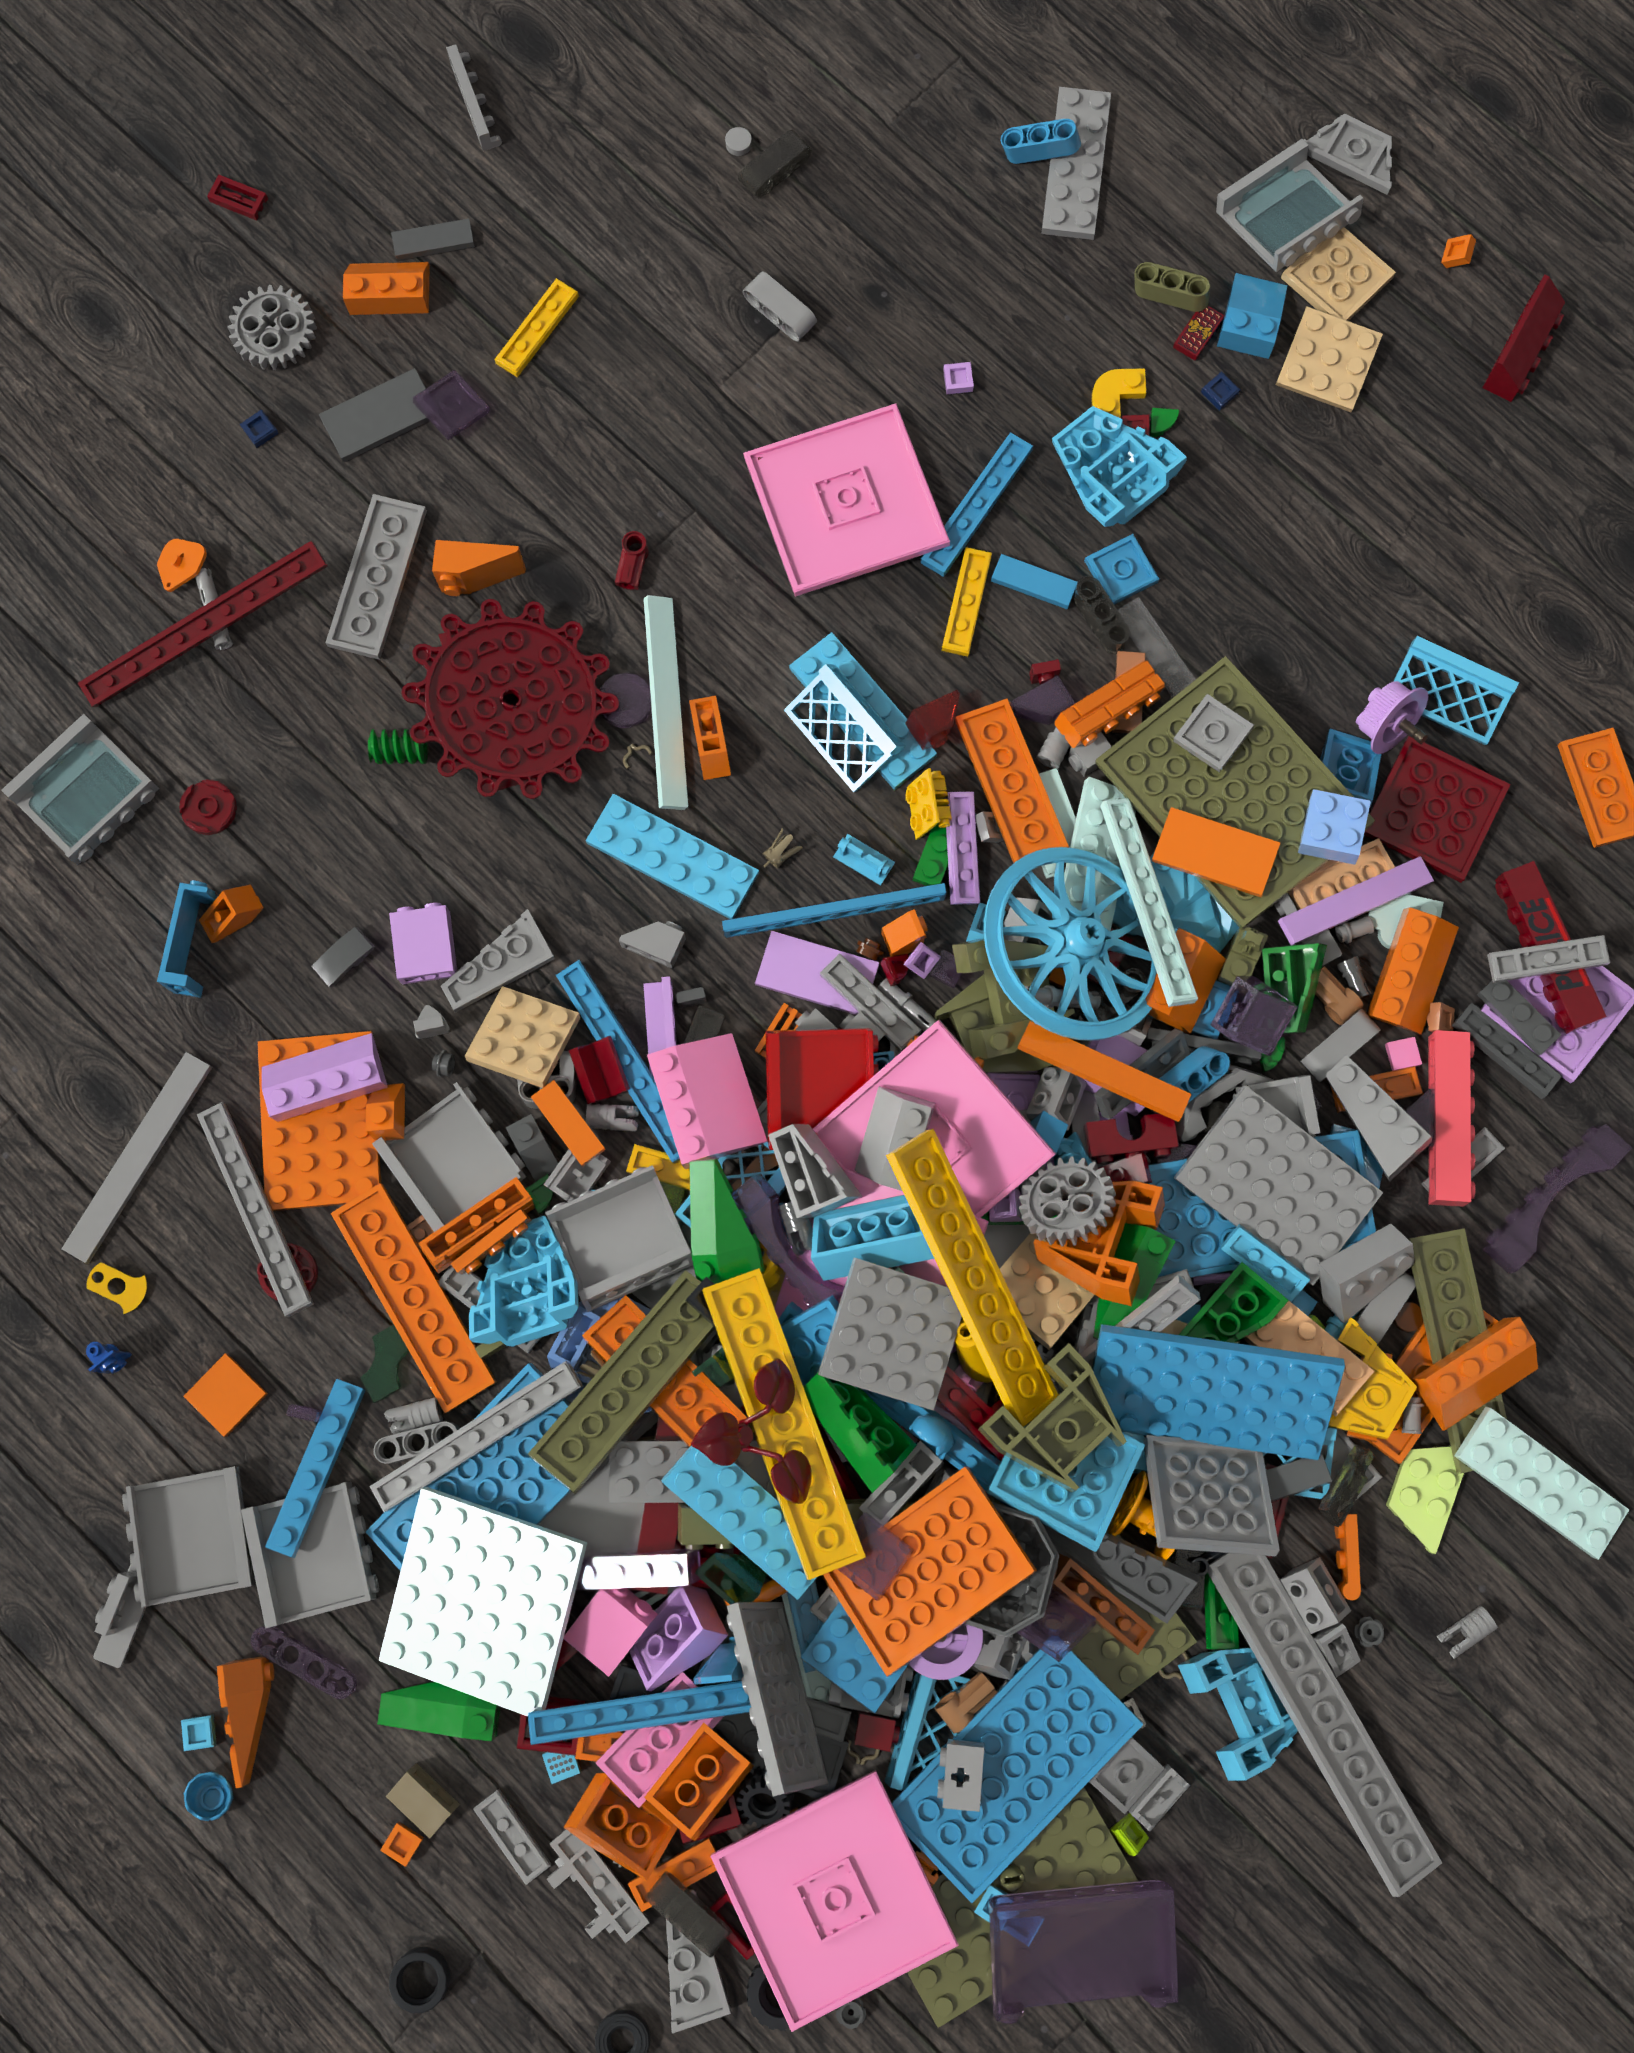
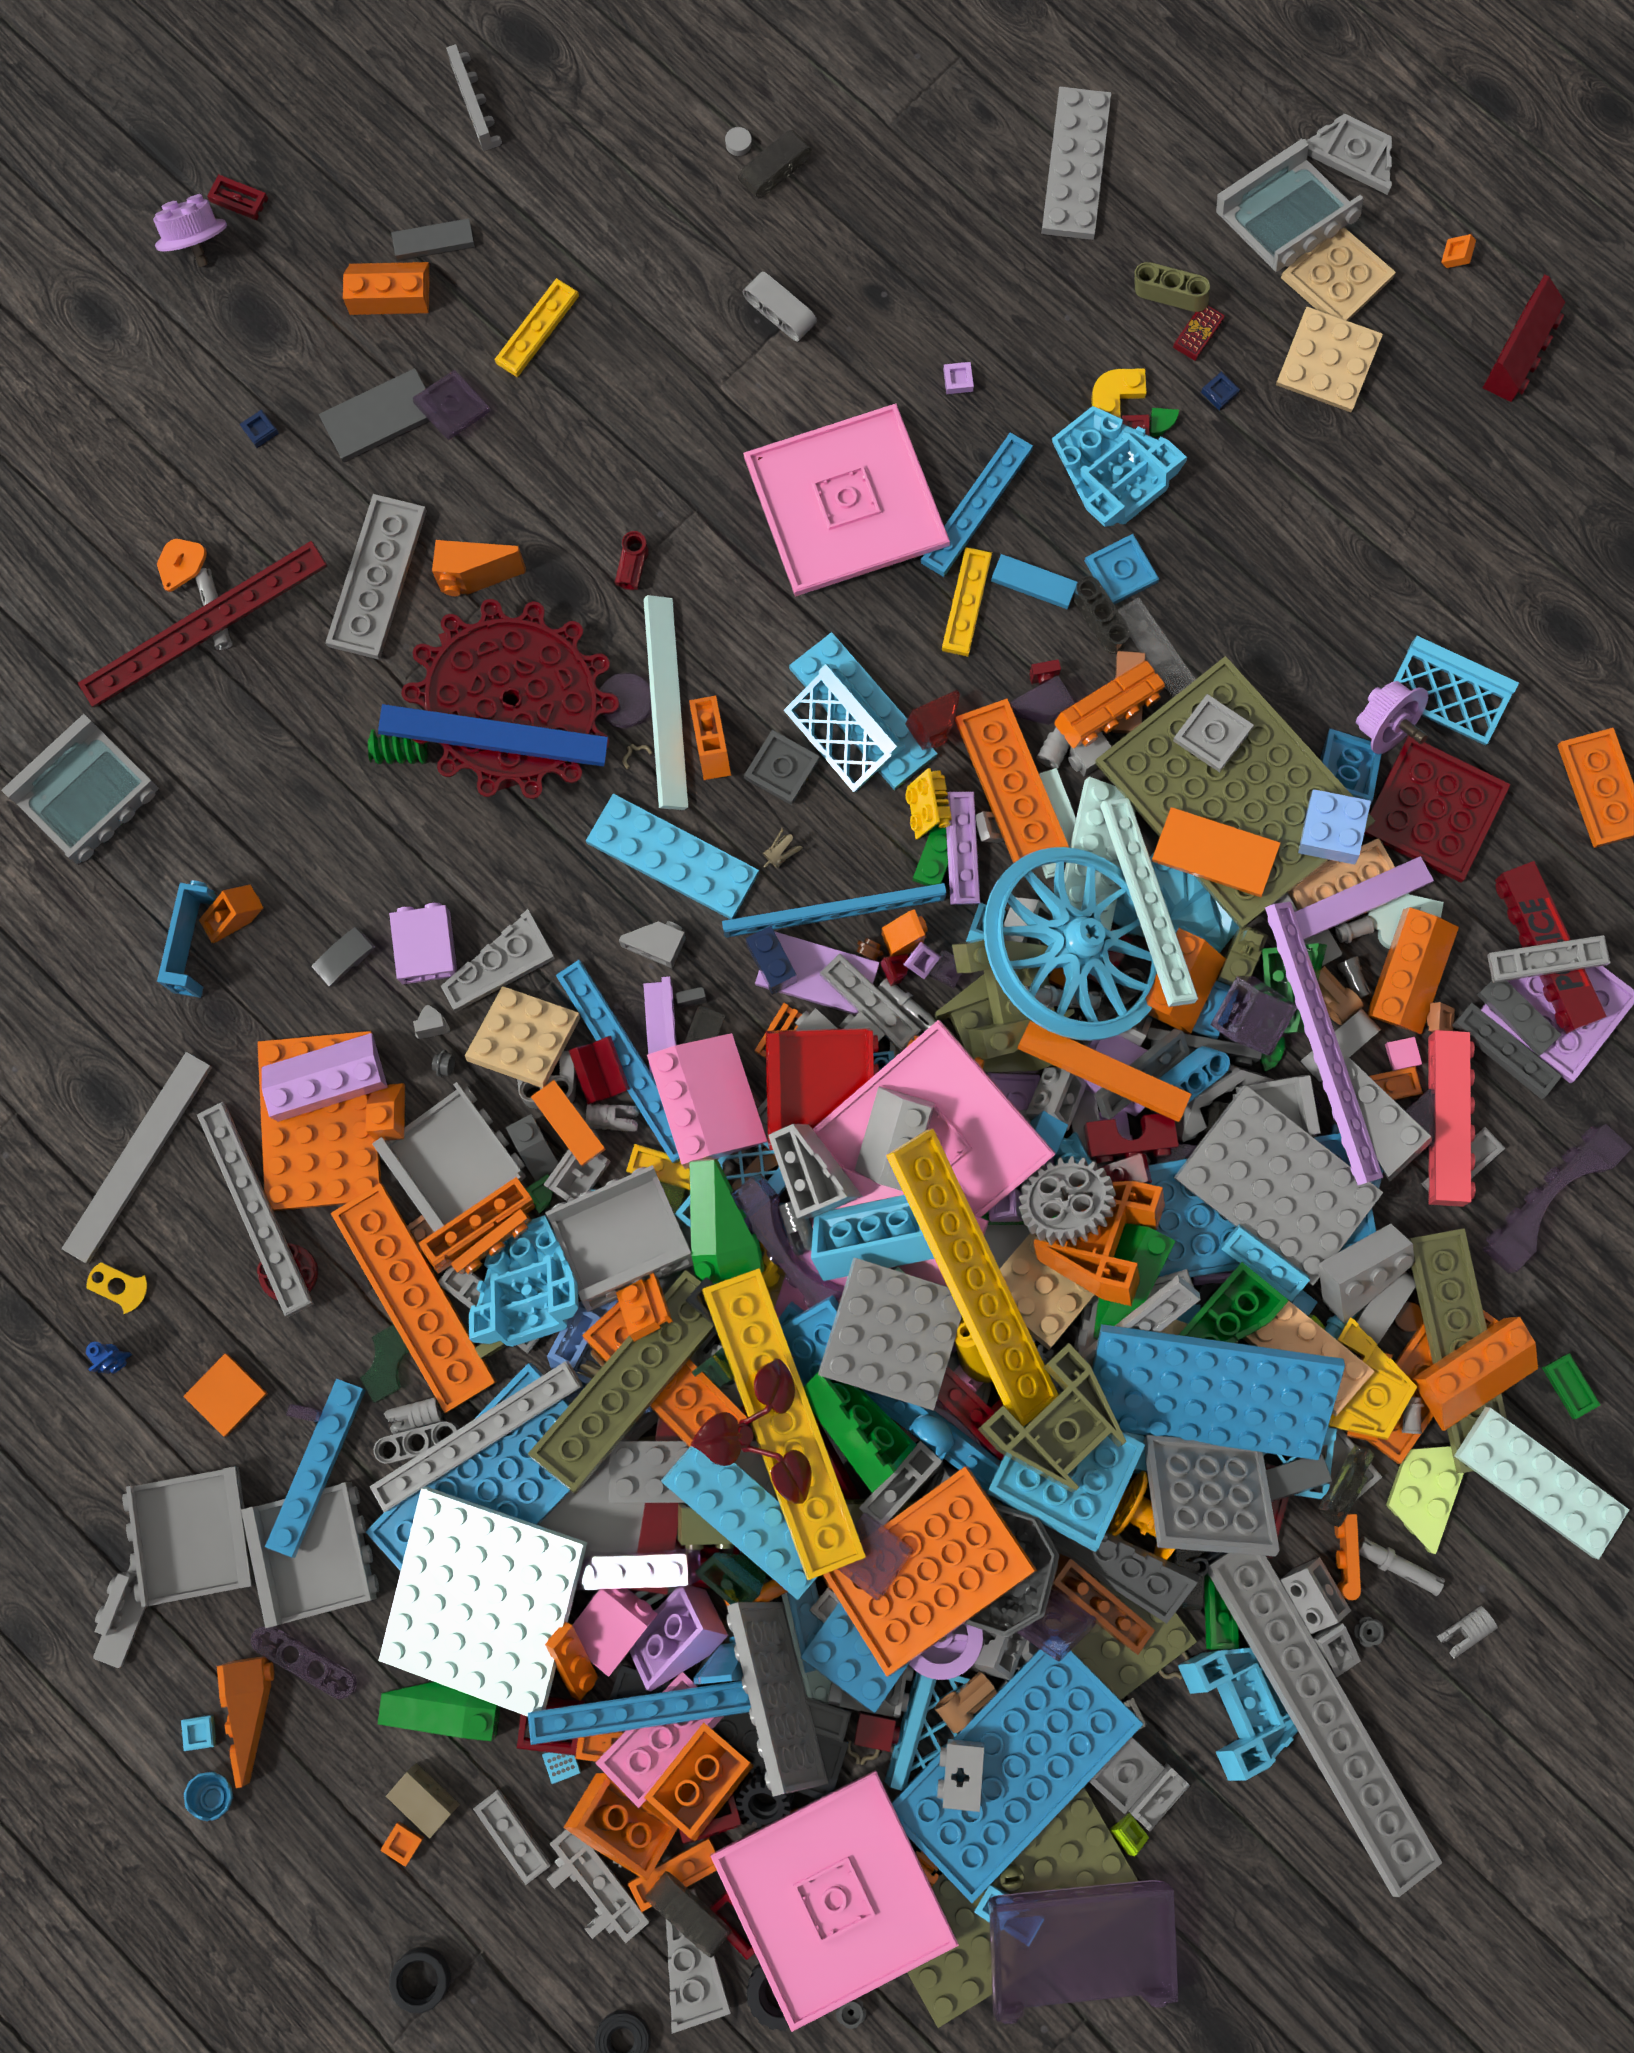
(187, 226): none -> lavender piece
(208, 807): dark red tile -> none
(272, 327): light grey gear -> none
(492, 735): none -> blue tile
(571, 1661): none -> orange plate
(643, 1307): none -> orange plate
(771, 960): none -> dark blue brick
(781, 767): none -> dark grey plate
(863, 859): medium azure hinge -> none
(1041, 141): dark azure beam -> none
(1252, 316): dark azure slope -> none
(1323, 1043): none -> lavender plate
(1390, 1561): none -> light grey pin
(1571, 1386): none -> green tile

